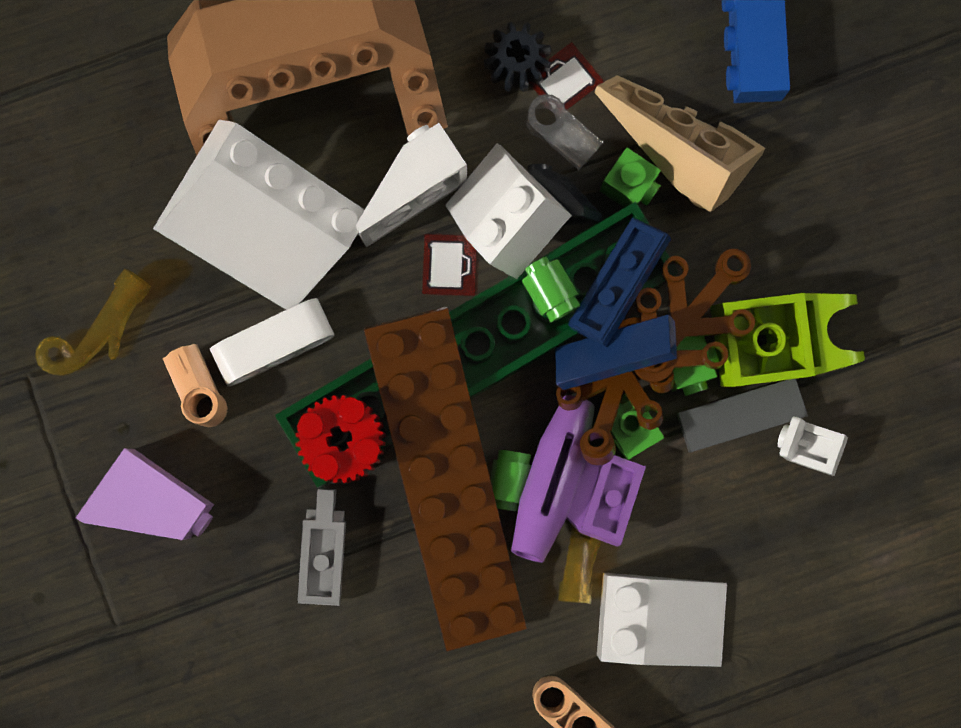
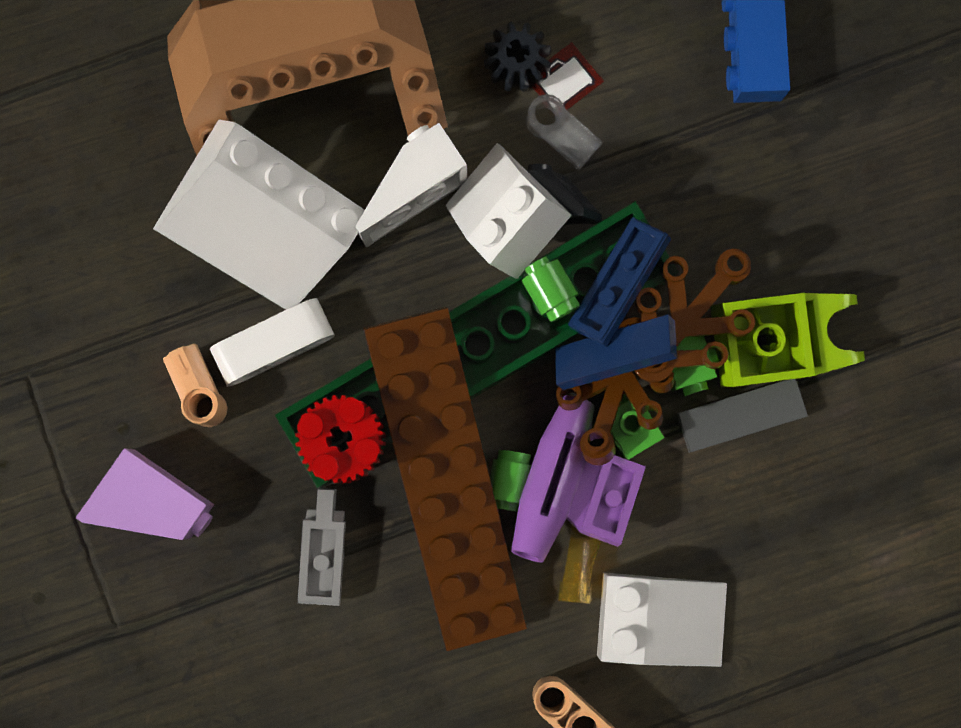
(107, 326): clear yellow plant -> none
(448, 265): sticker -> none
(631, 180): bright green brick -> none
(692, 155): tan wedge -> none
(811, 446): white bracket -> none

